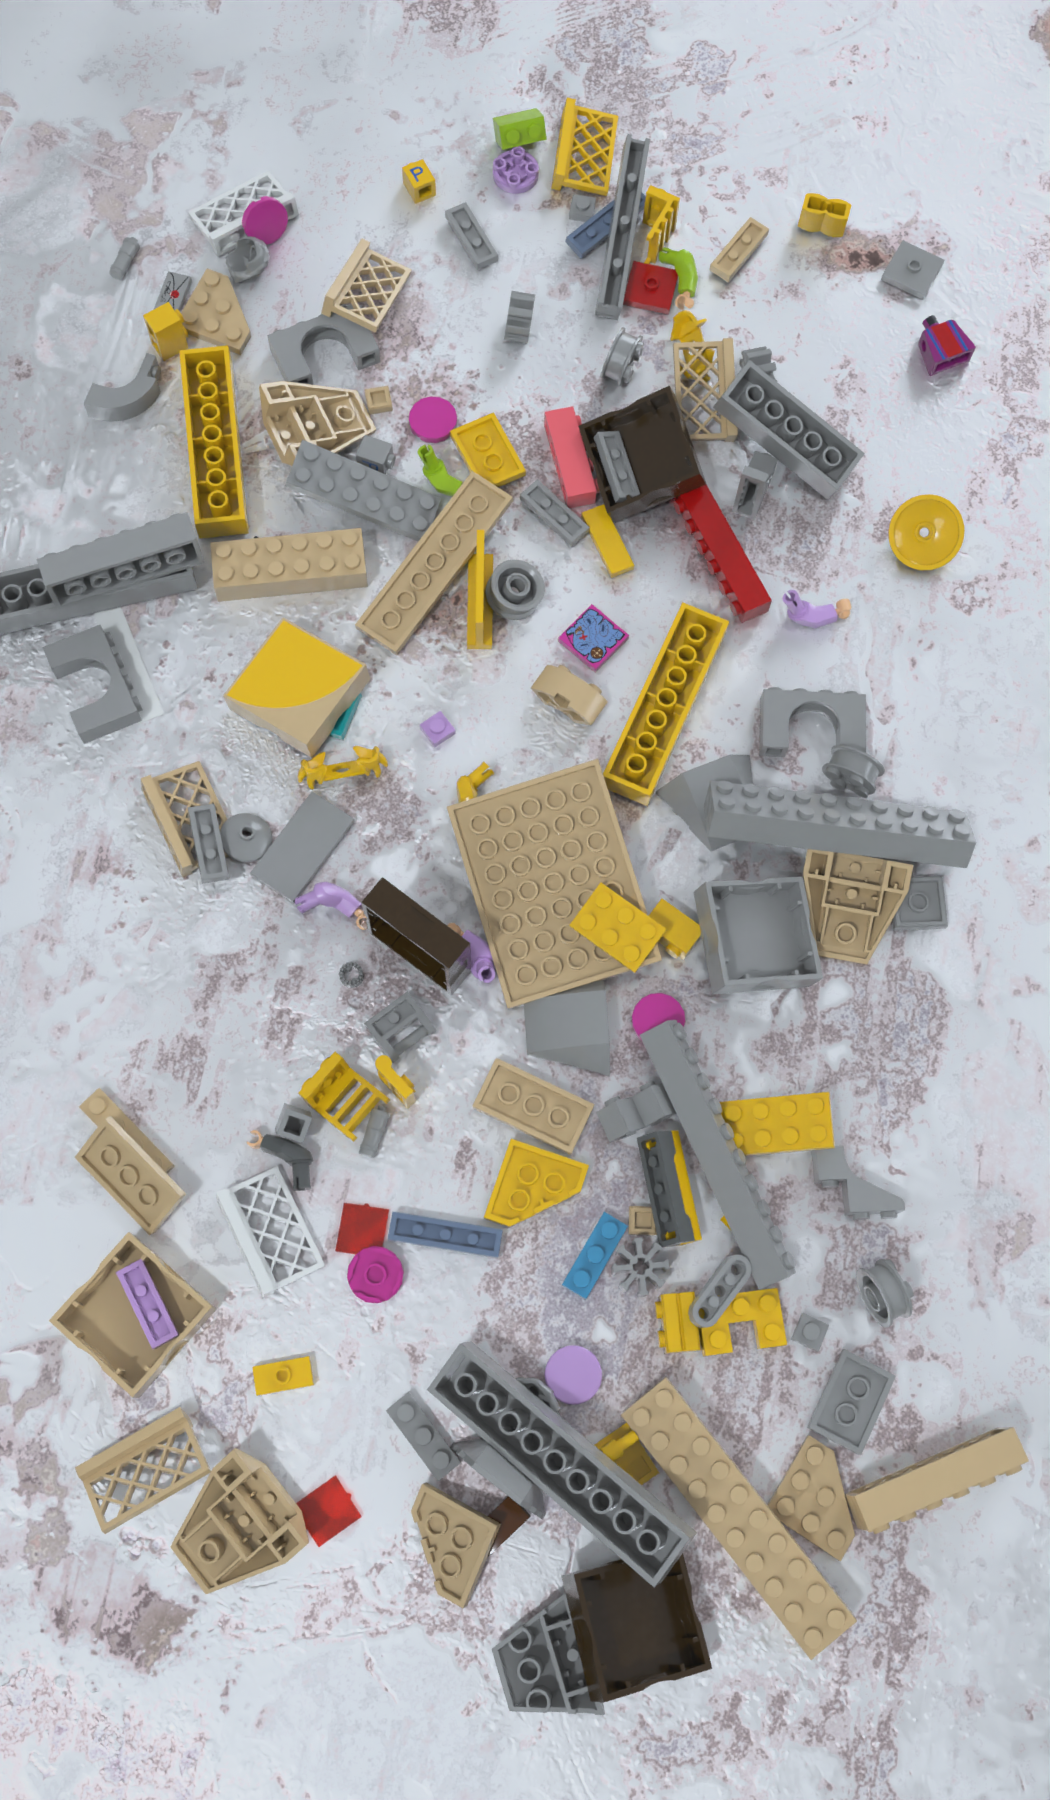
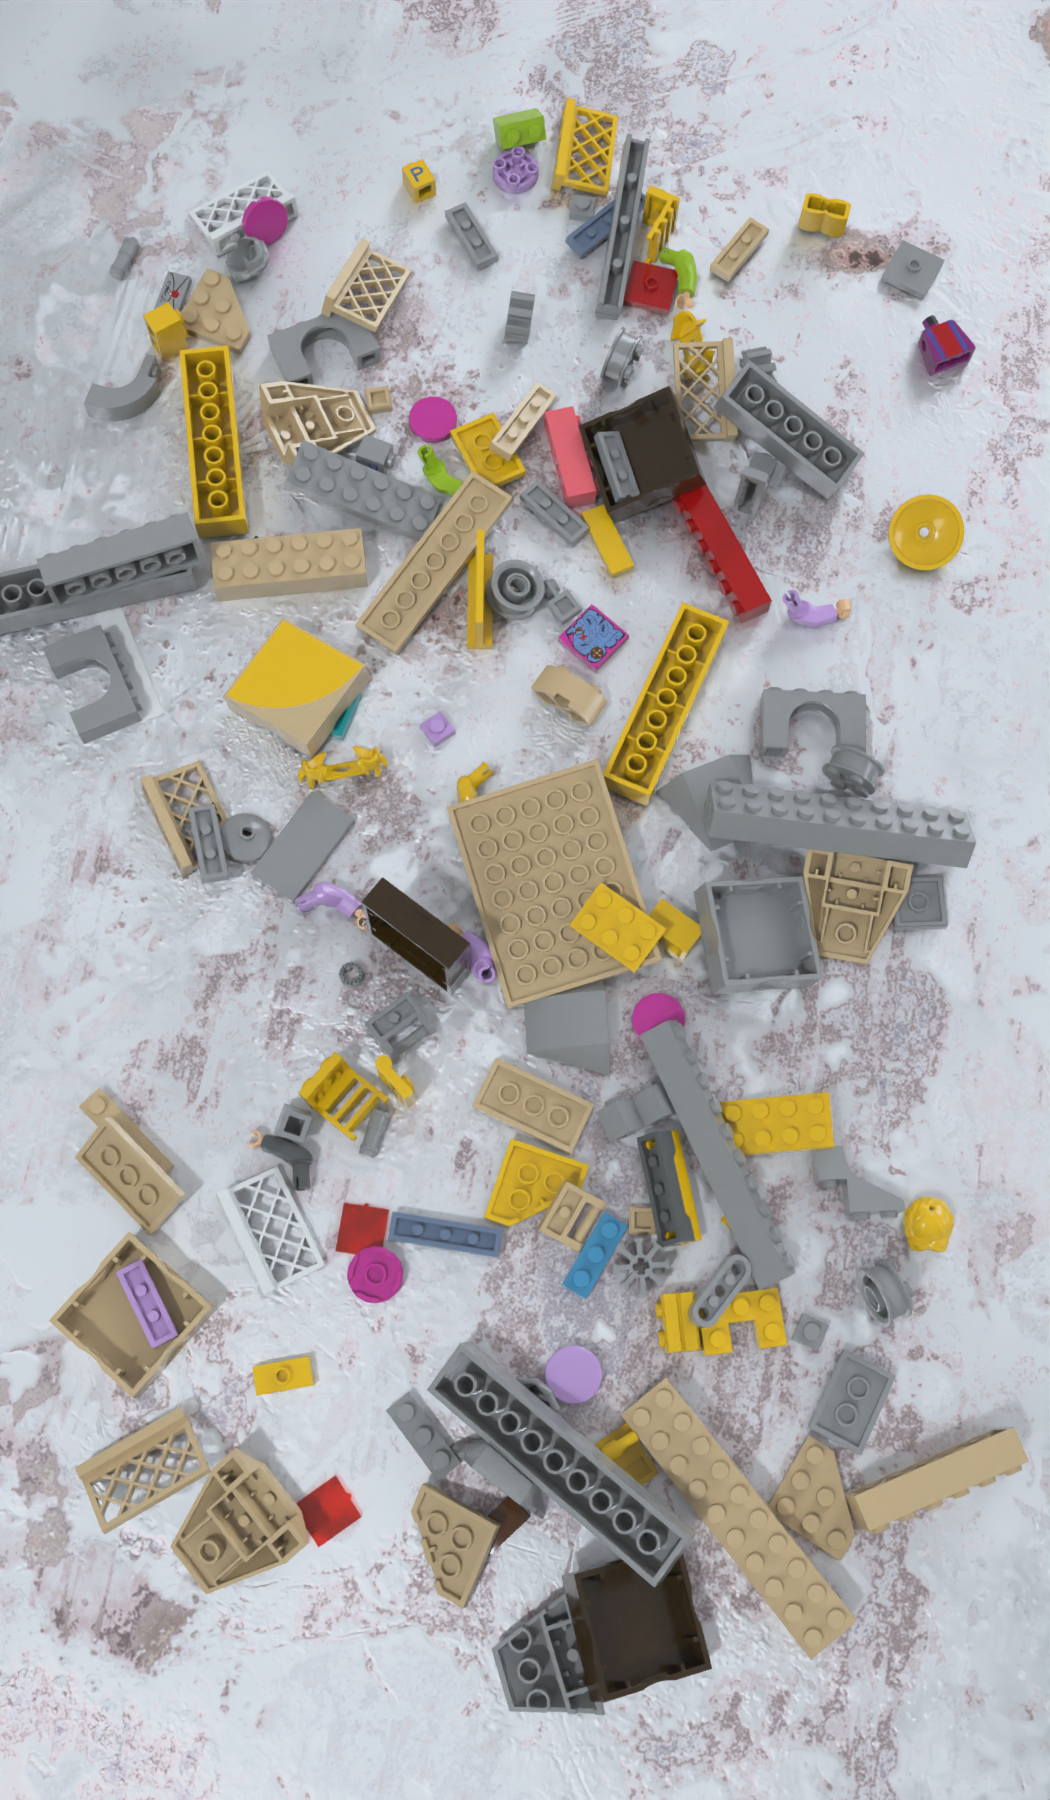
(522, 421): none -> tan plate
(561, 605): none -> light grey plate
(564, 1212): none -> tan plate
(928, 1225): none -> yellow hair

